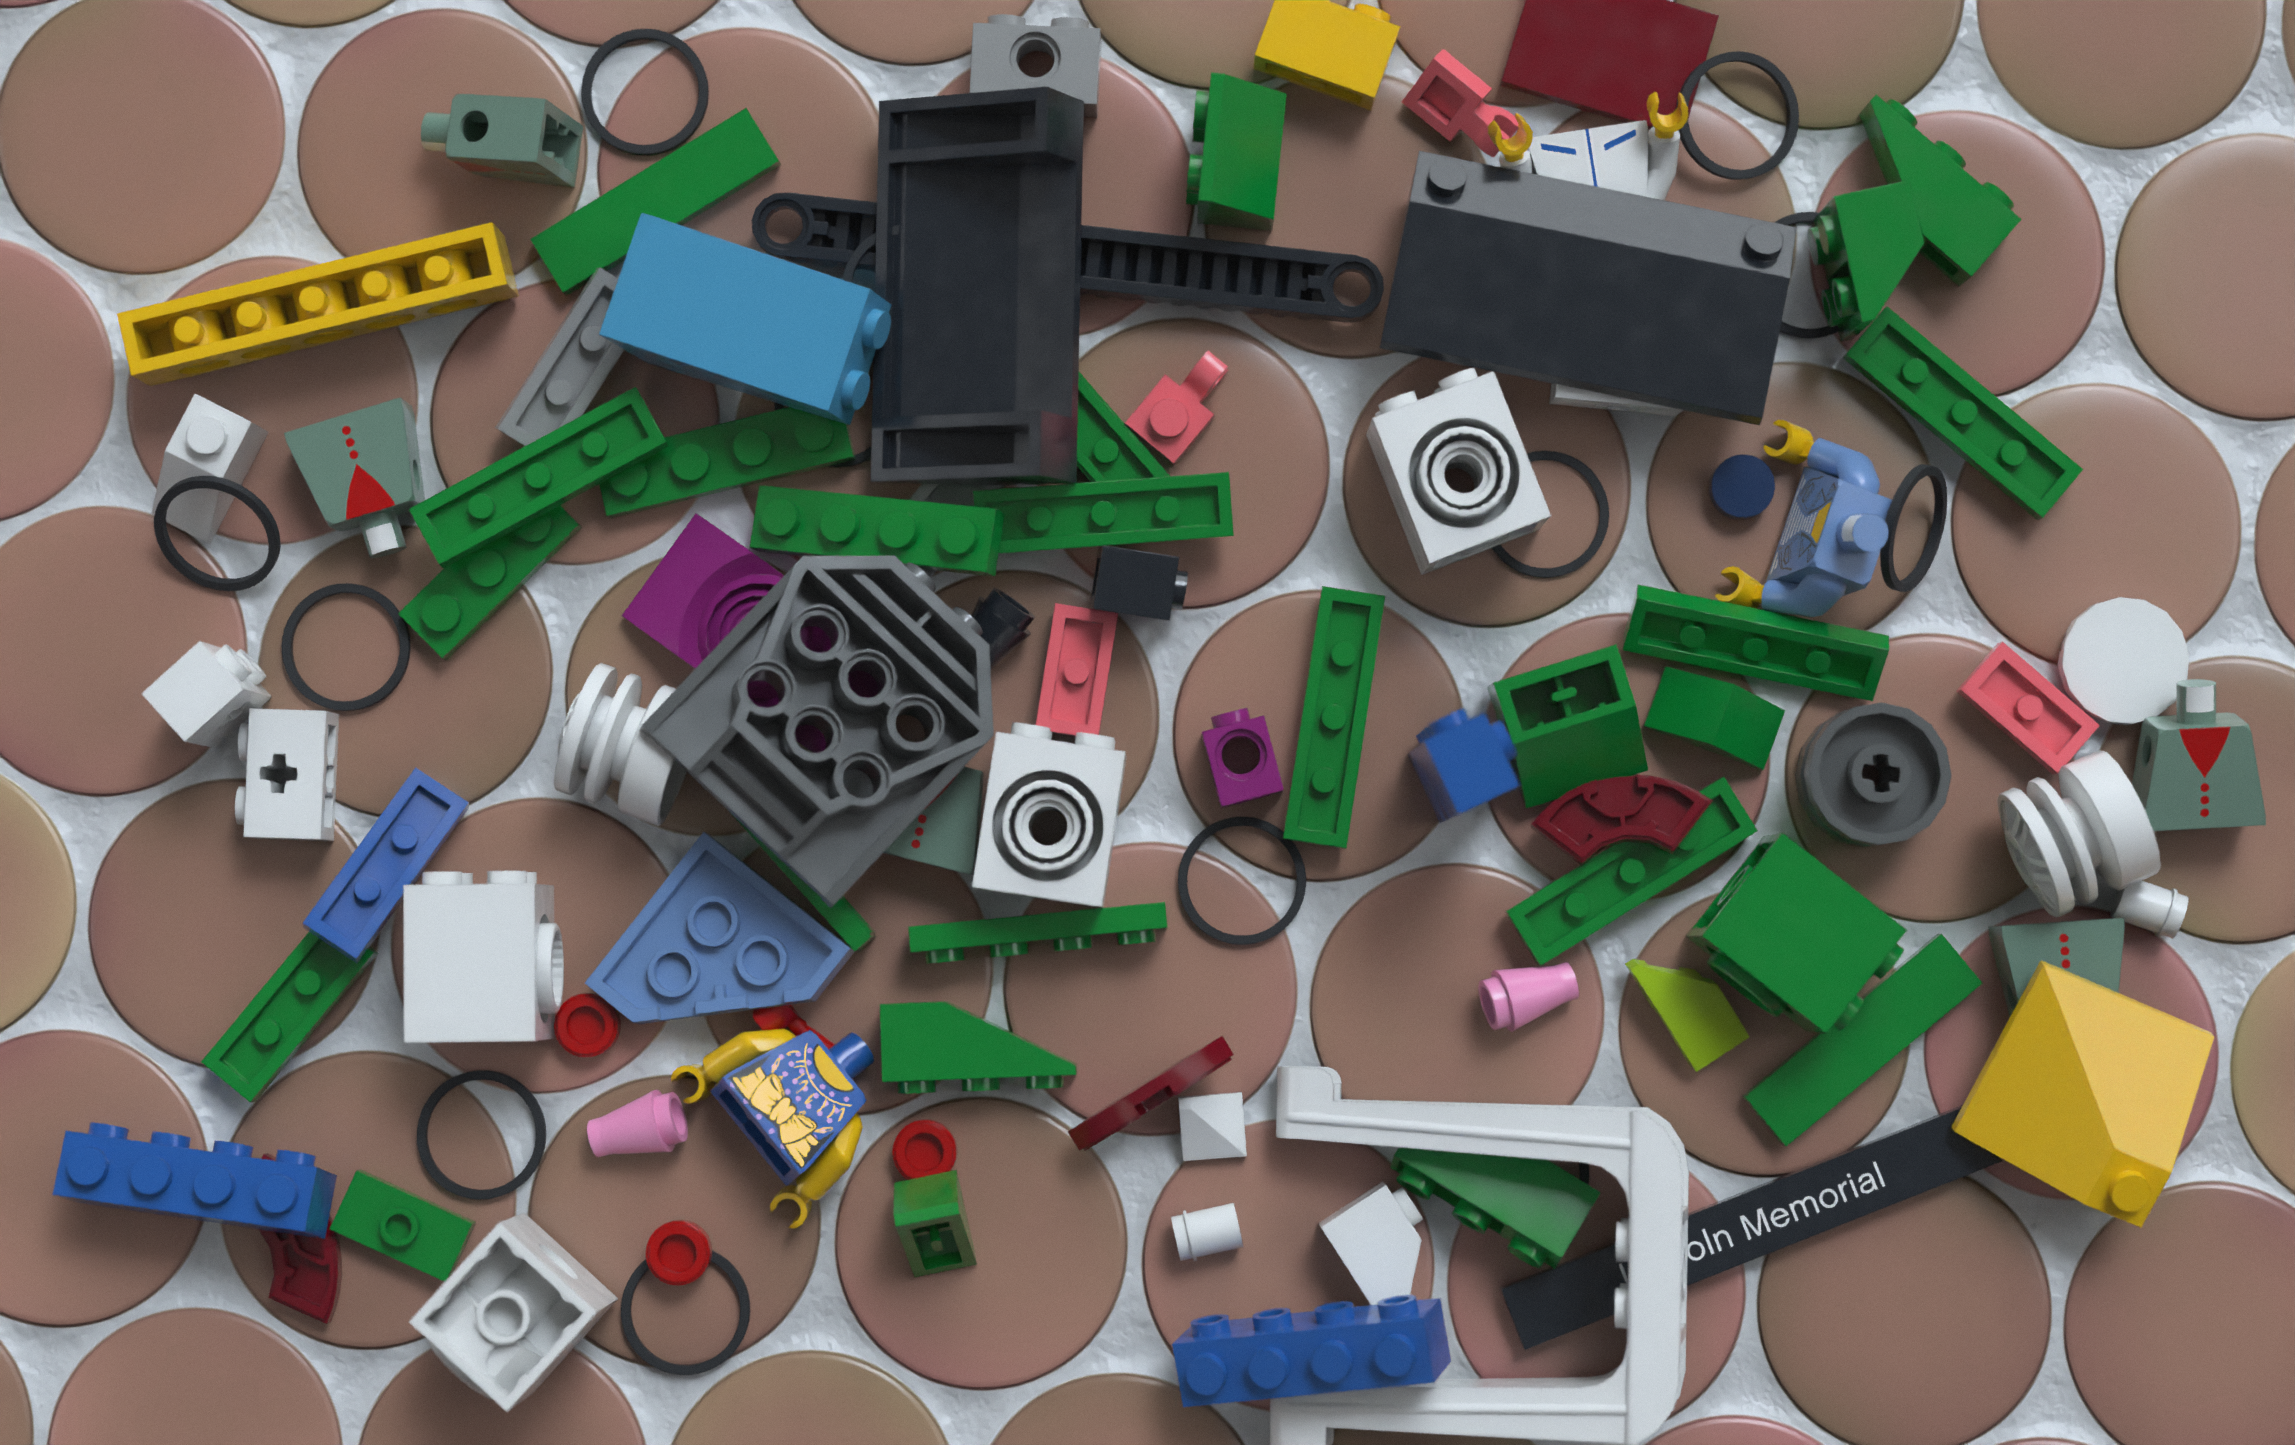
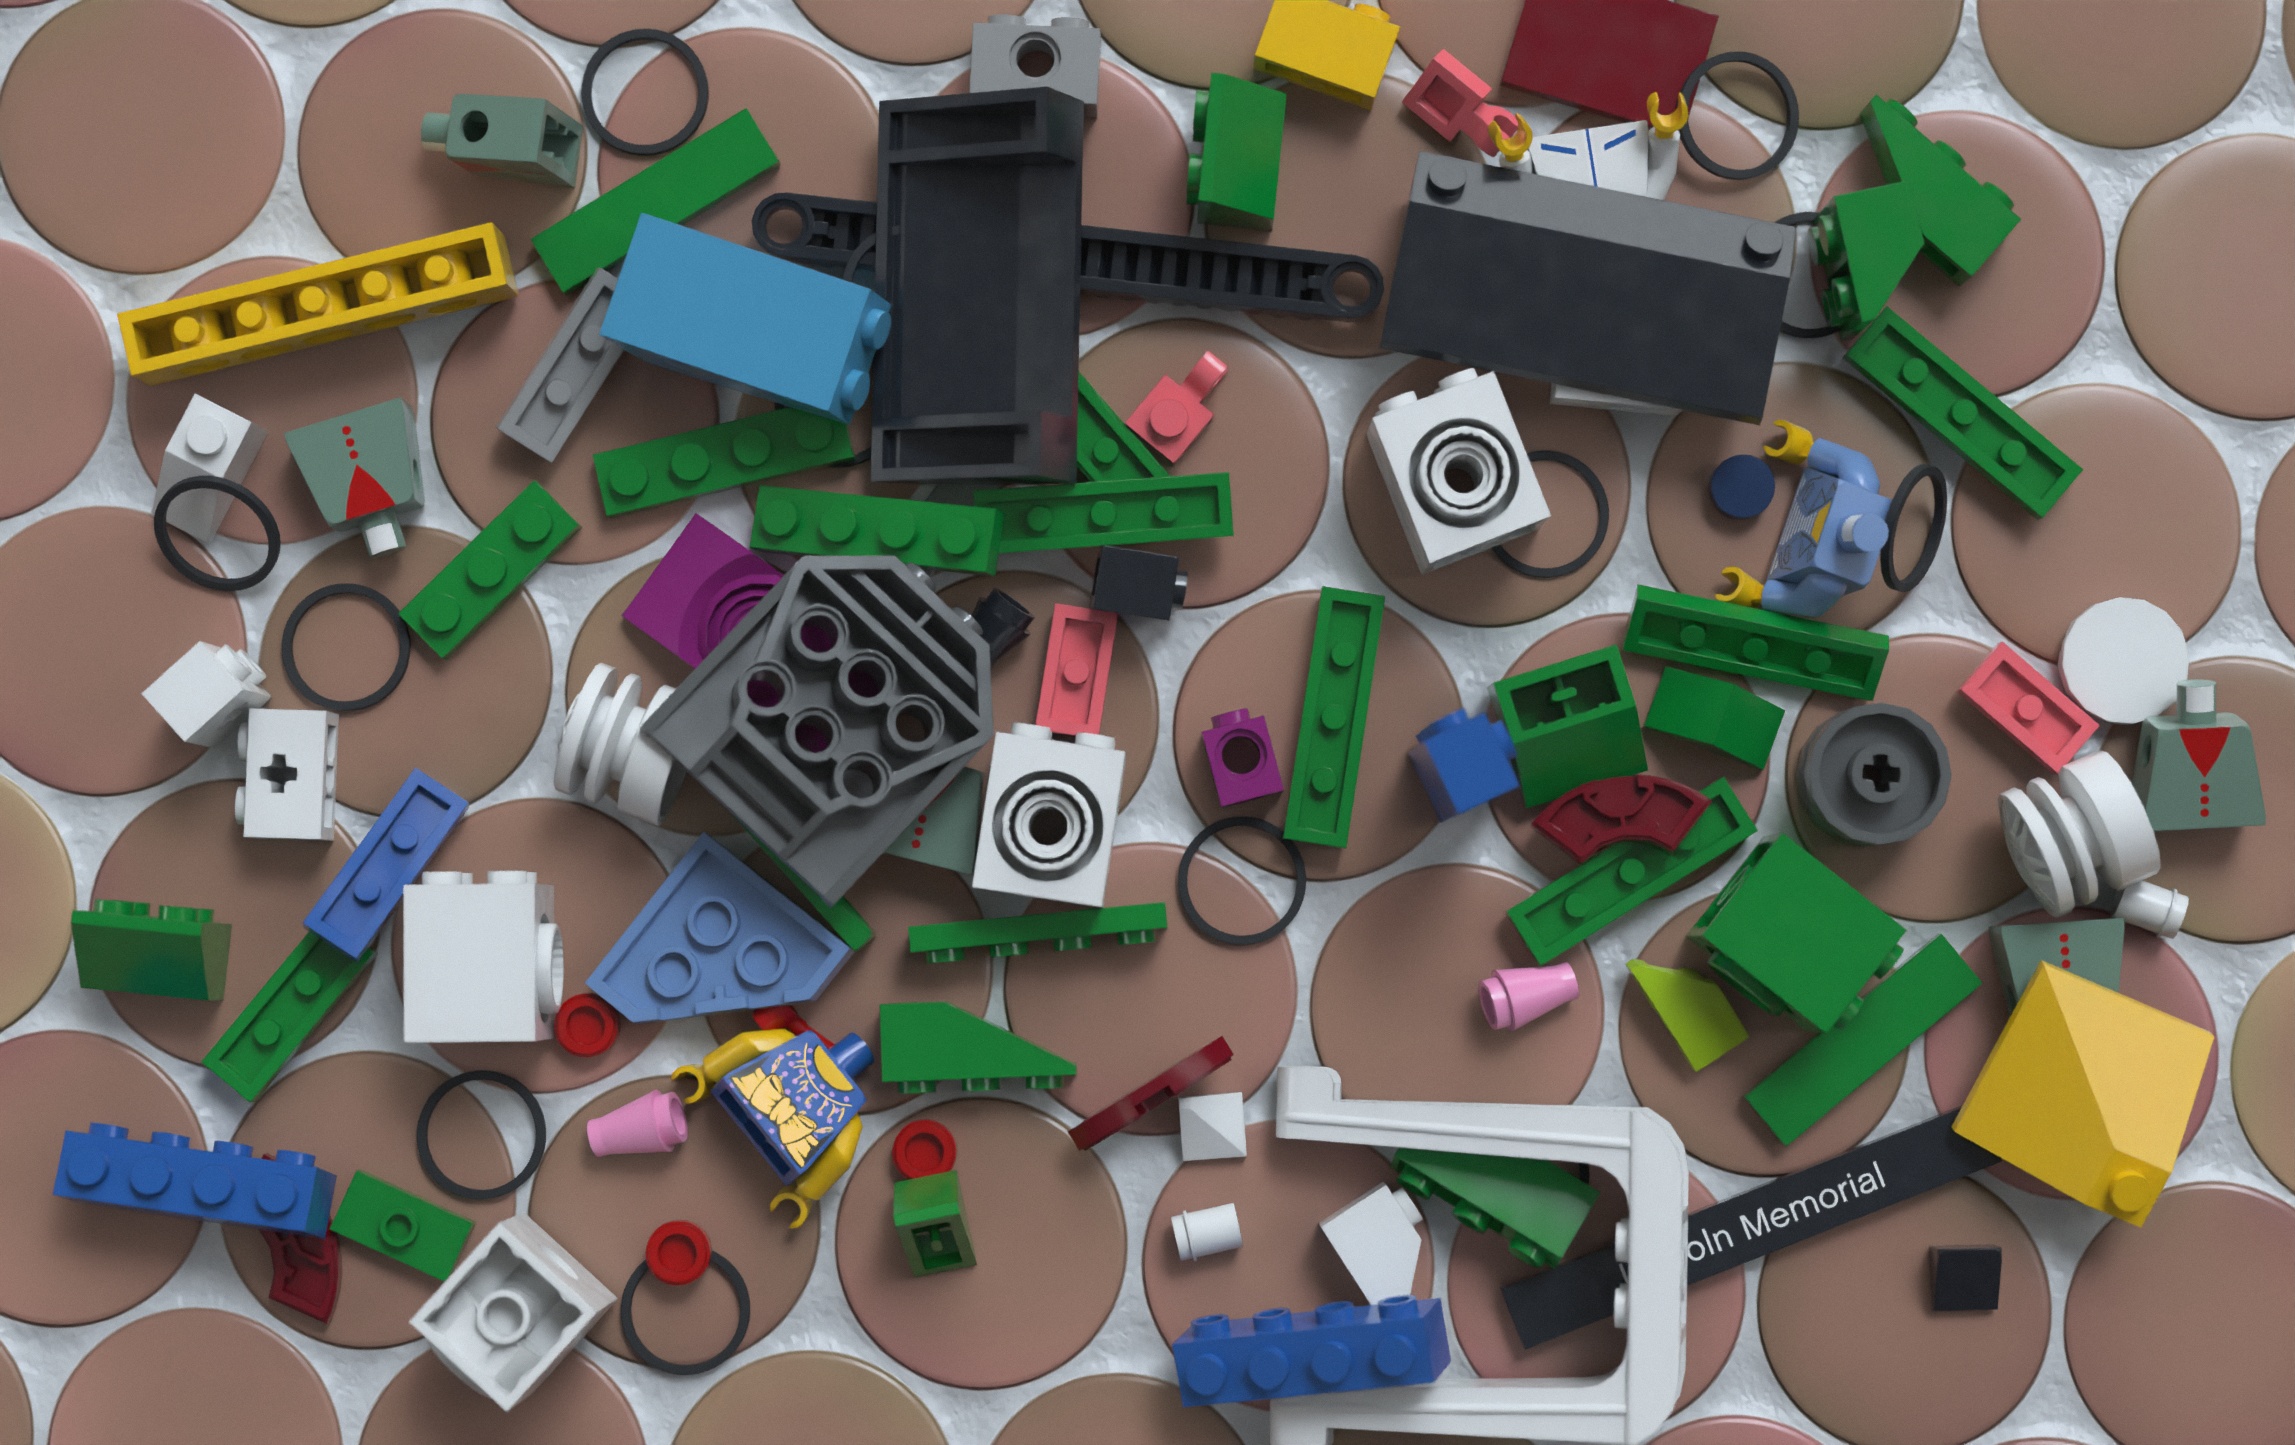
(159, 955): none -> green slope
(538, 477): green plate -> none
(1965, 1277): none -> black slope

